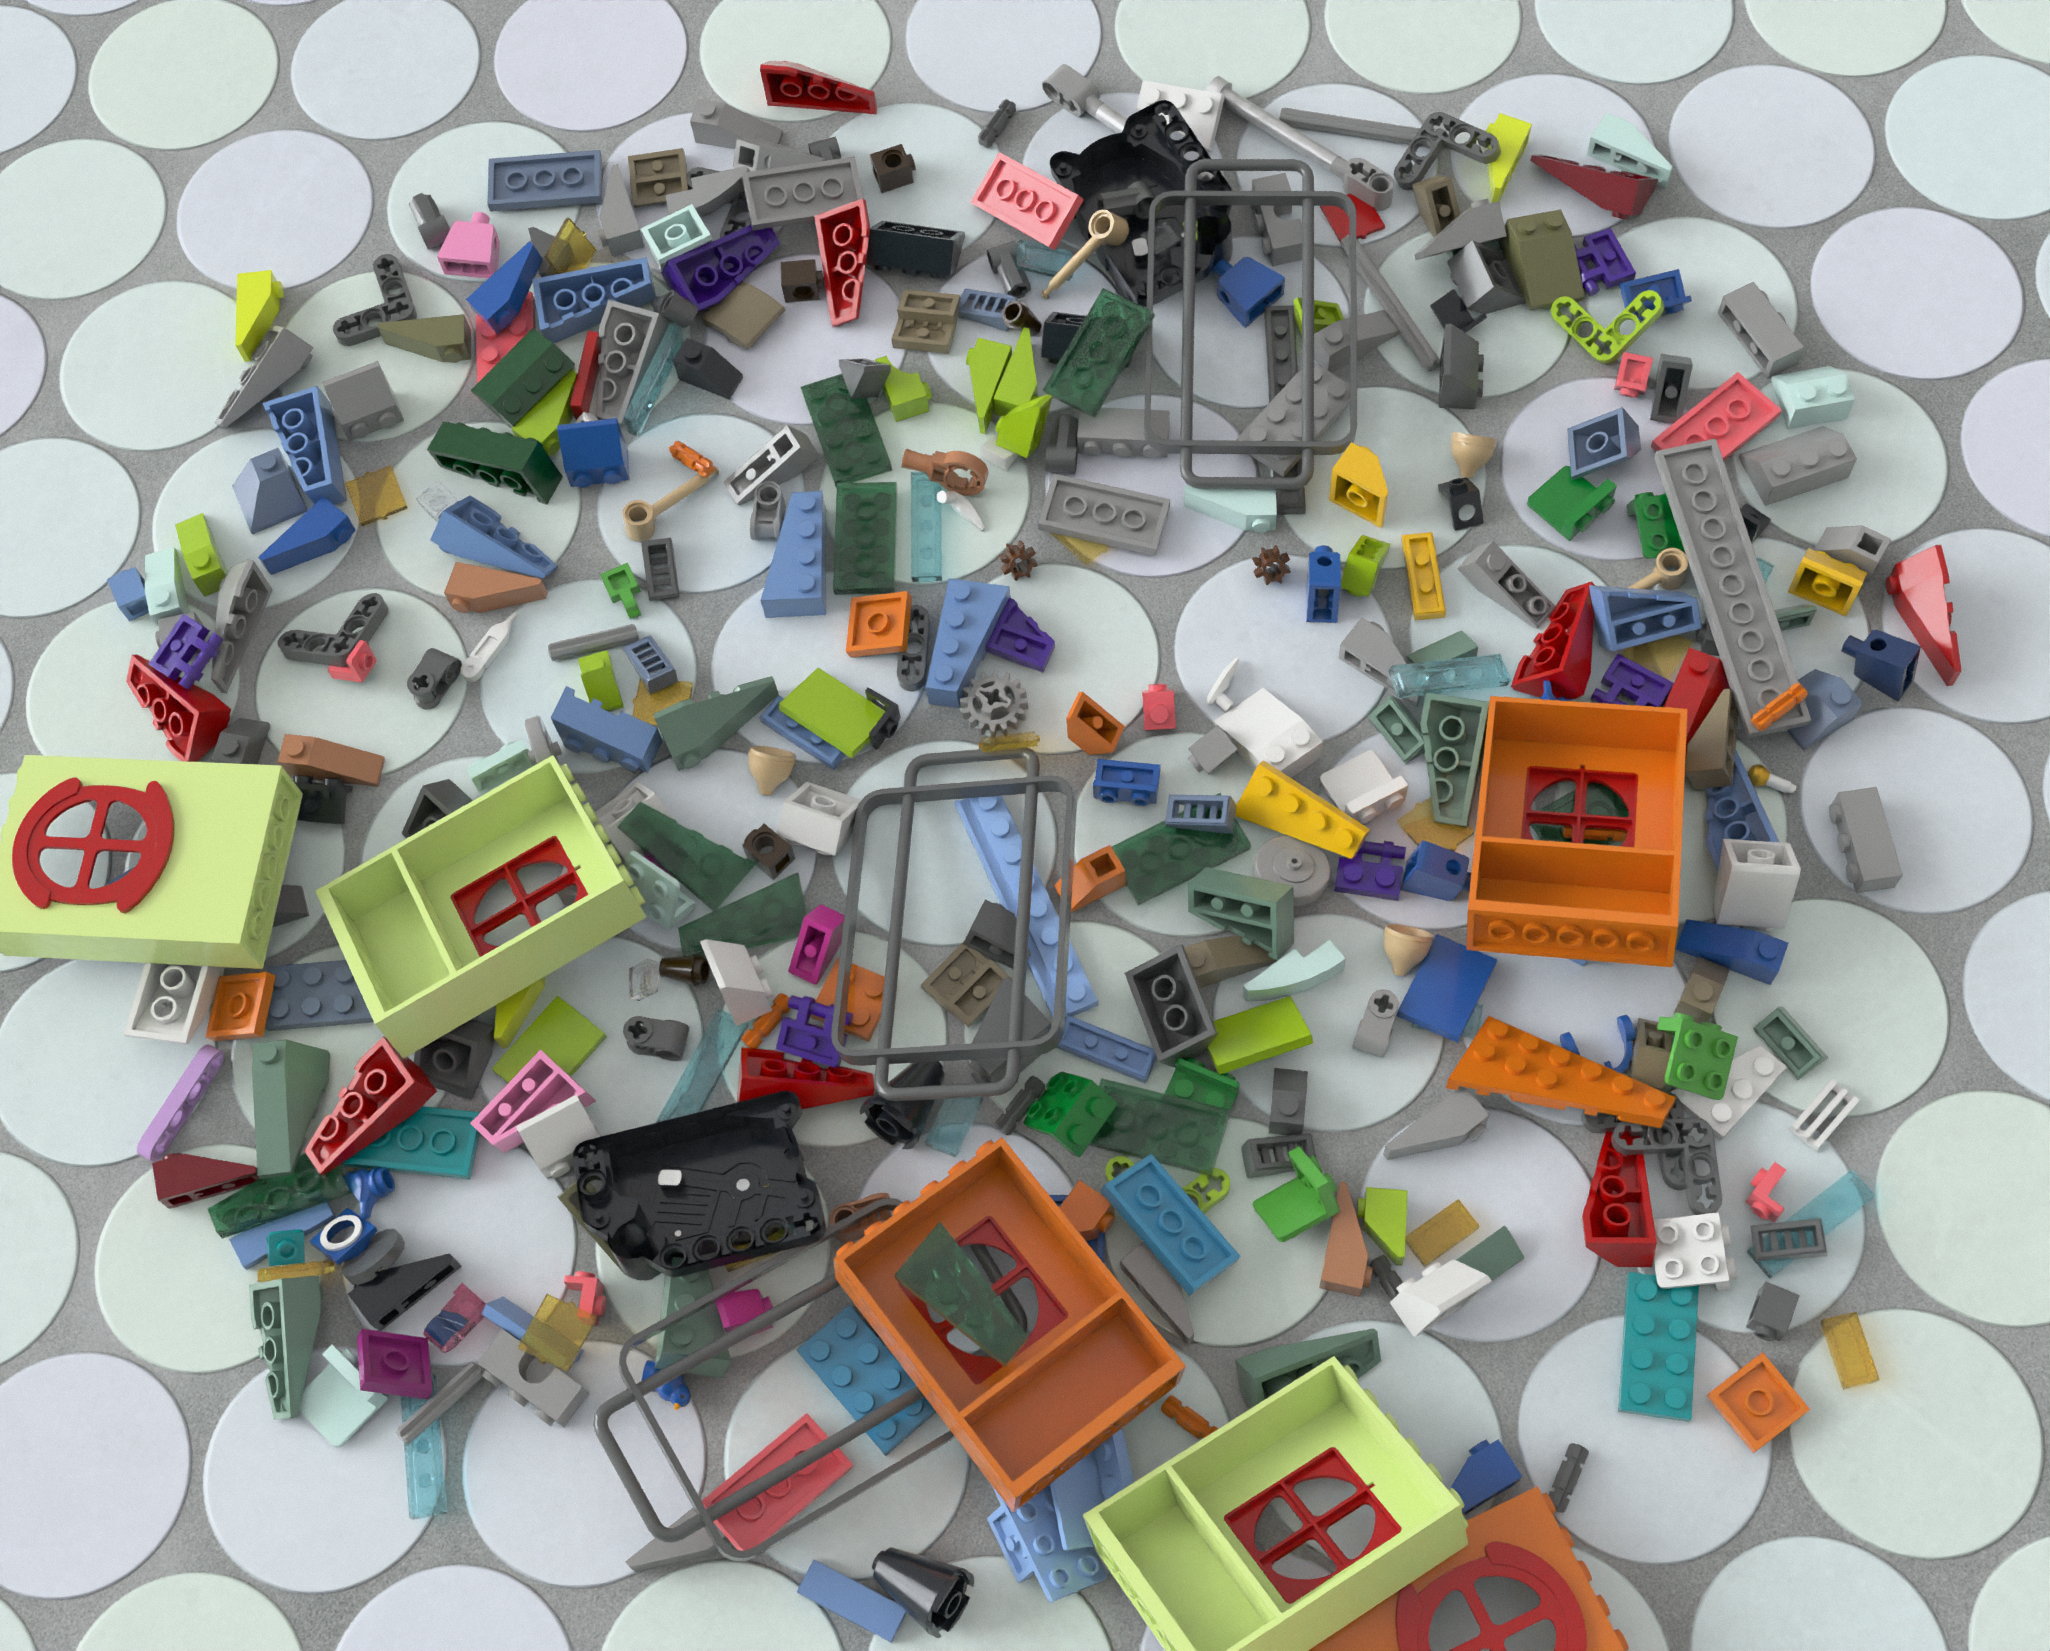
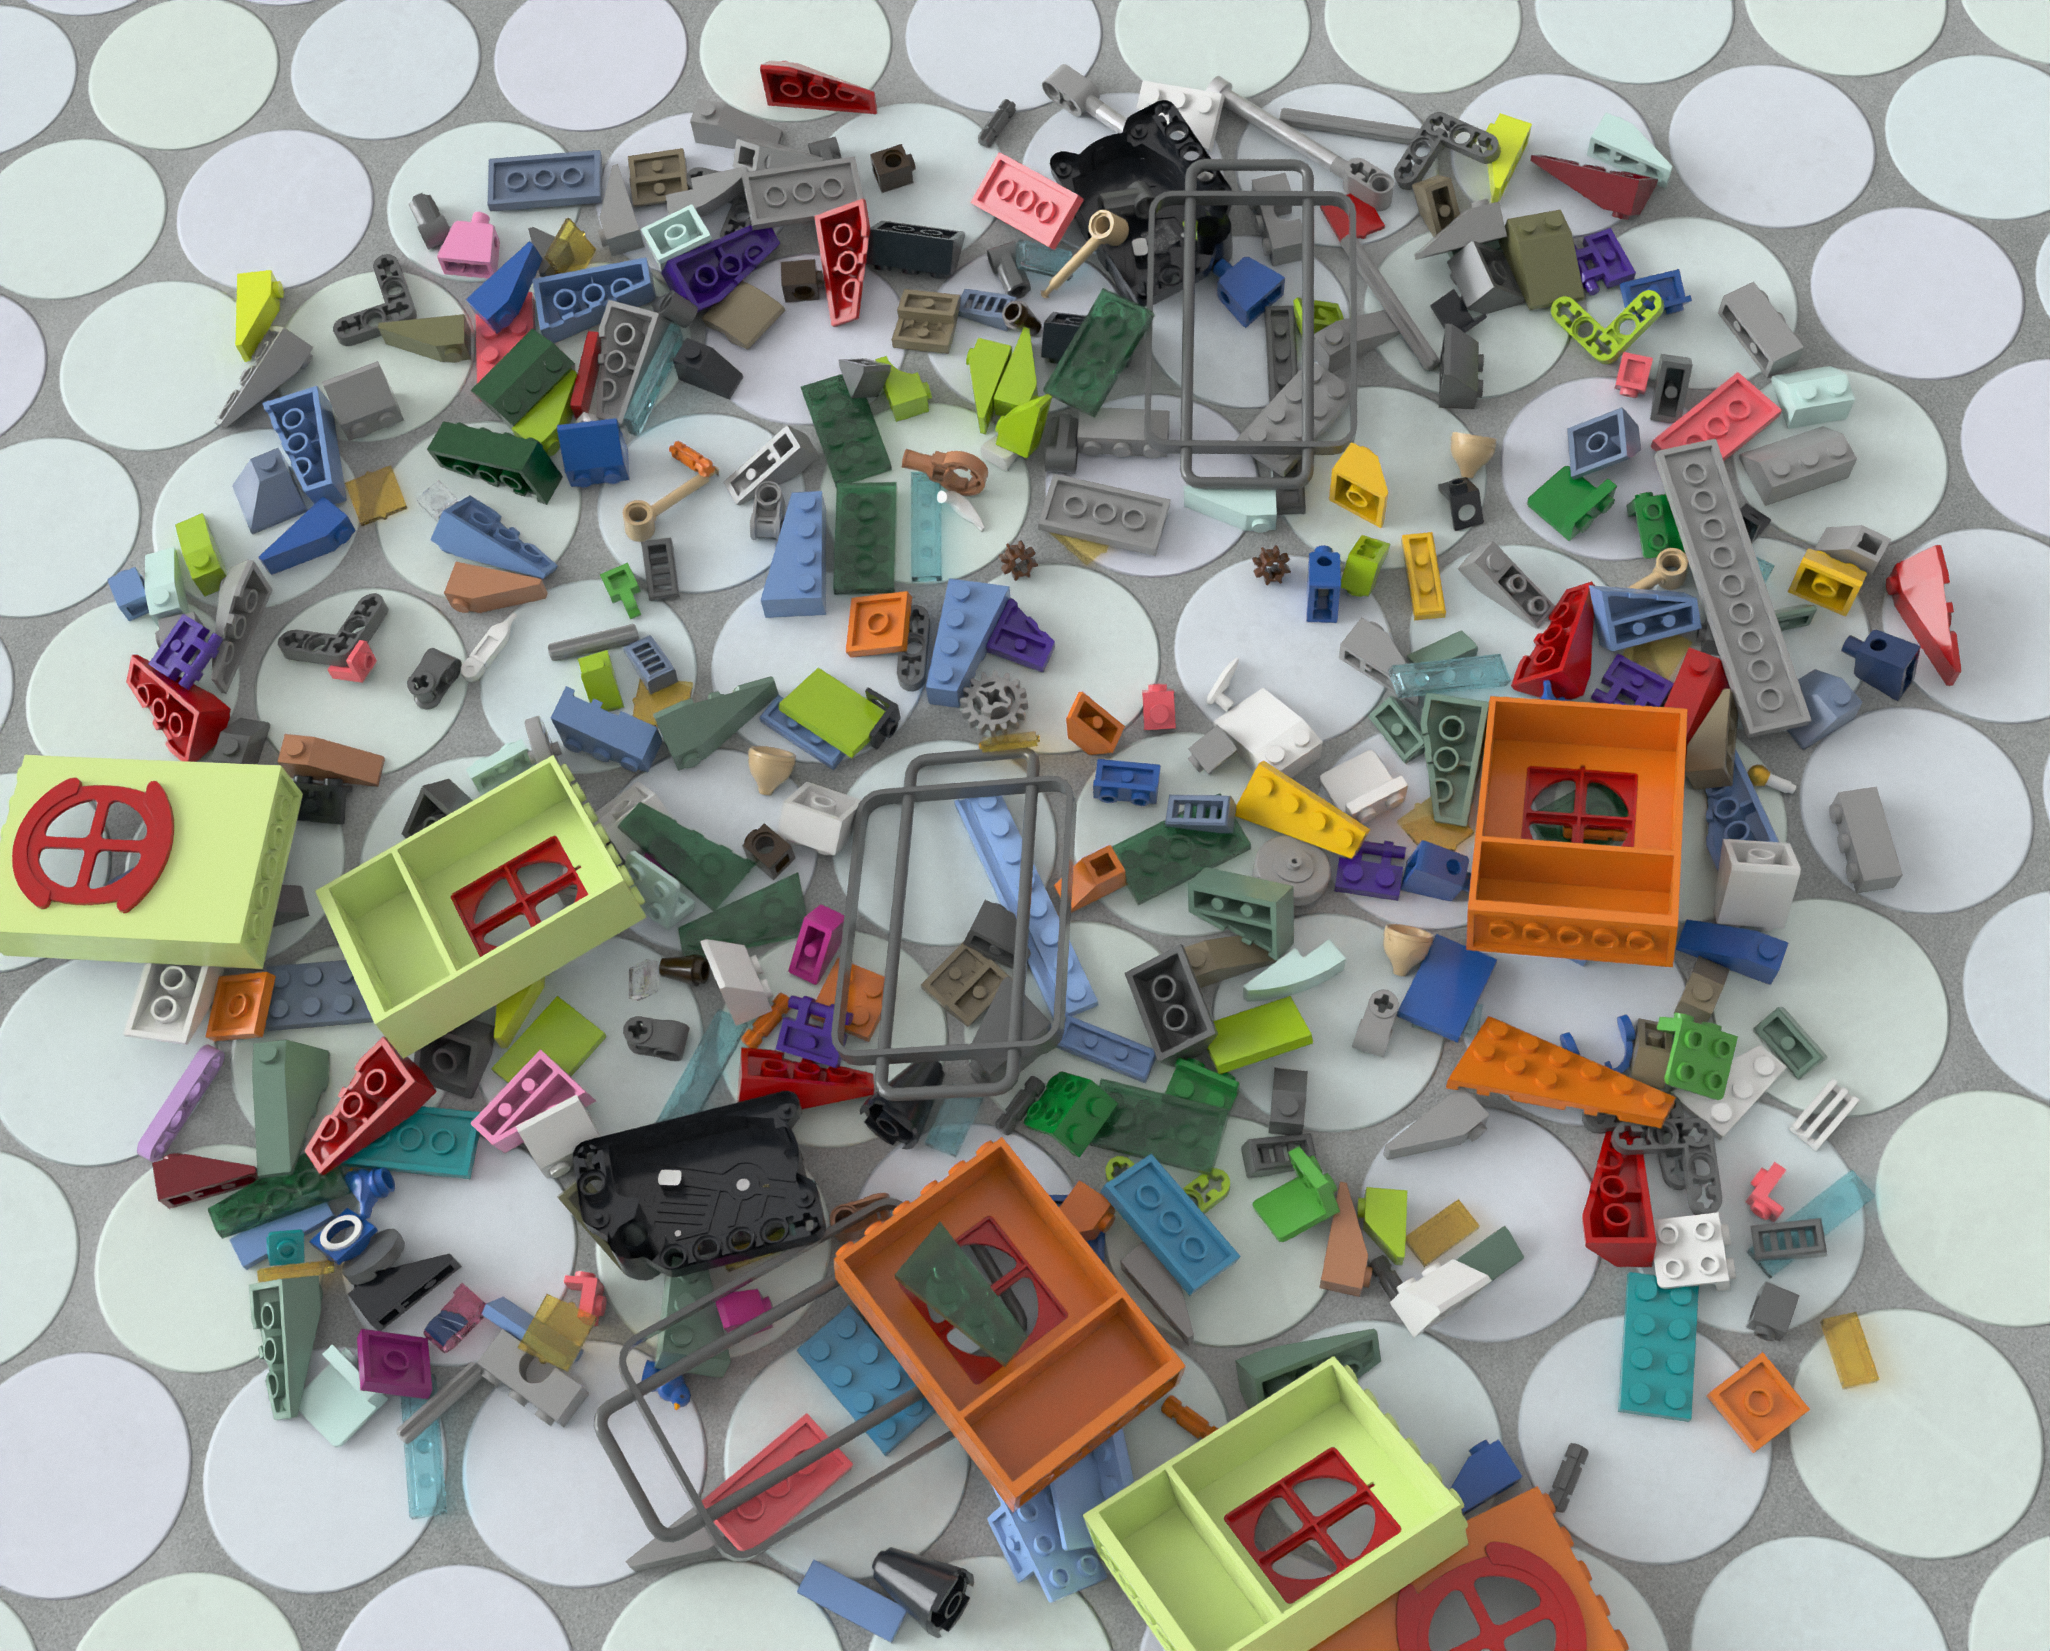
(1779, 707): orange axle -> none

